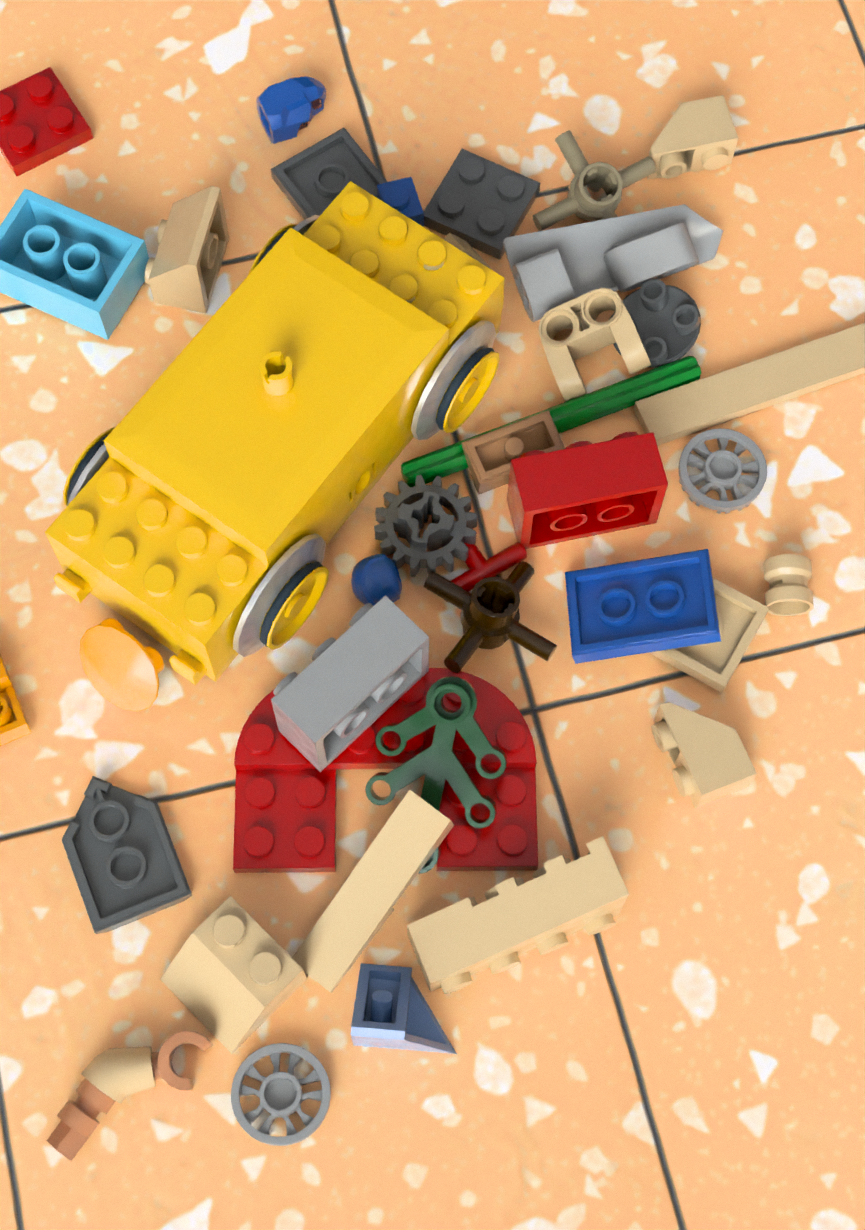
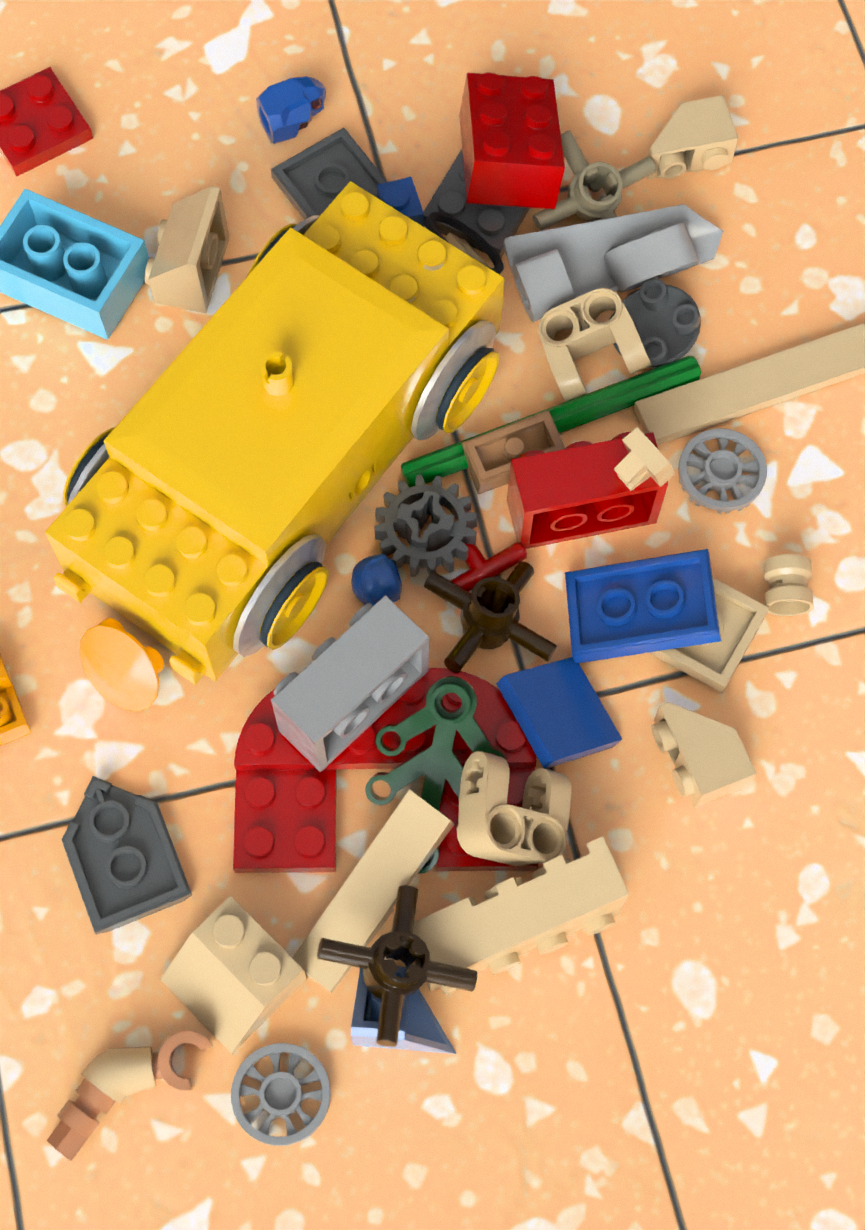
(379, 973): none -> dark brown bar
(444, 218): none -> black piece
(511, 141): none -> red brick
(516, 833): none -> tan piece
(559, 712): none -> blue tile
(642, 462): none -> tan tile

